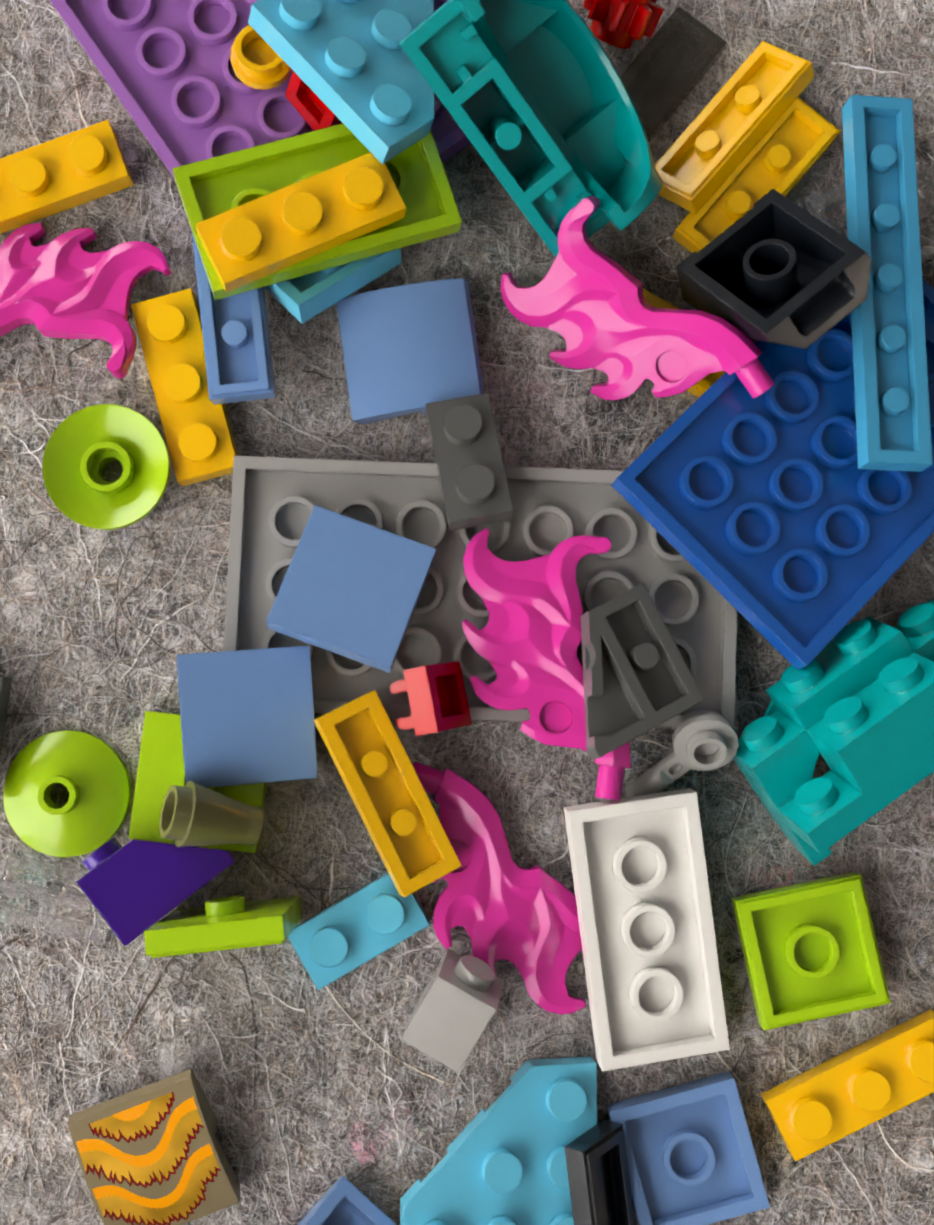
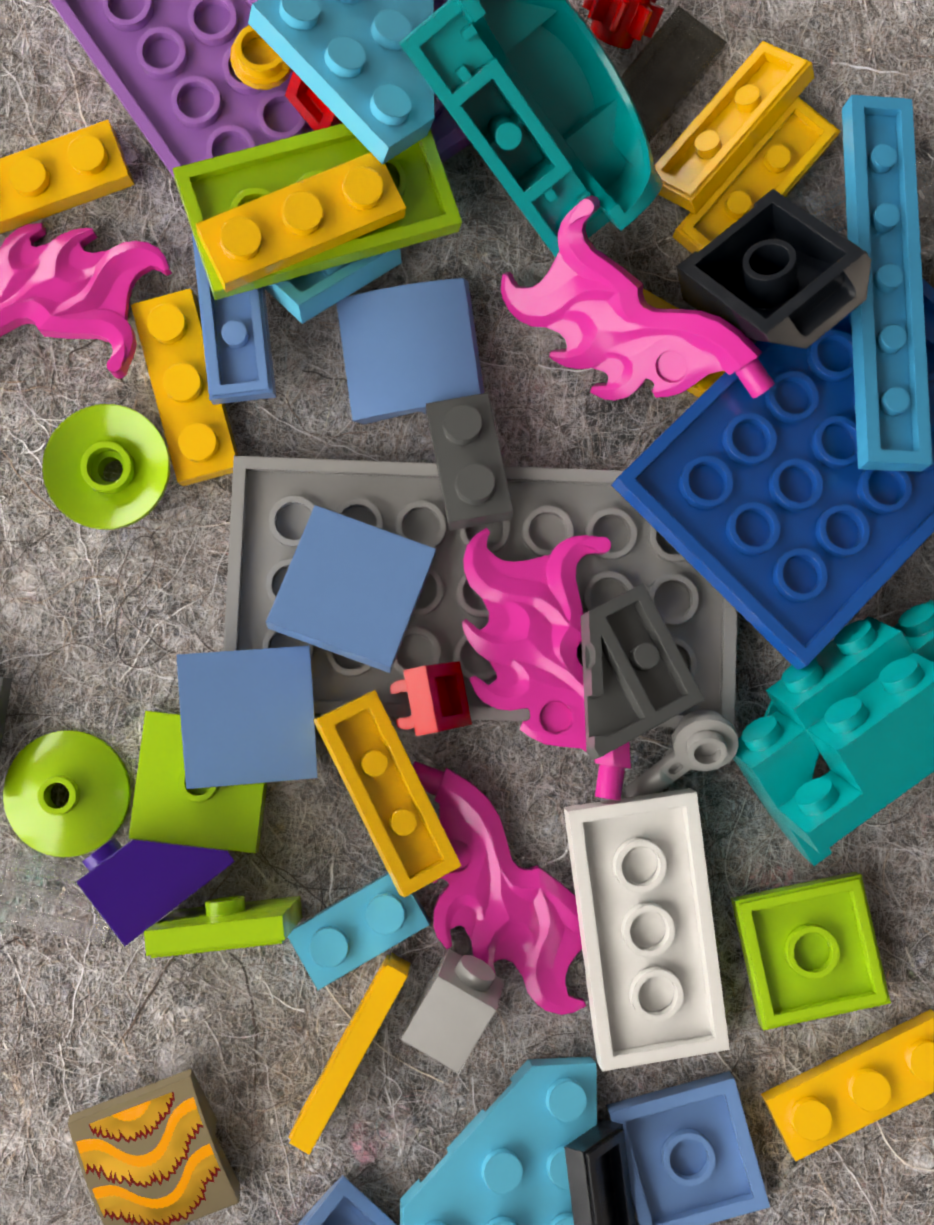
(206, 818): olive cone -> none
(349, 1052): none -> yellow tile

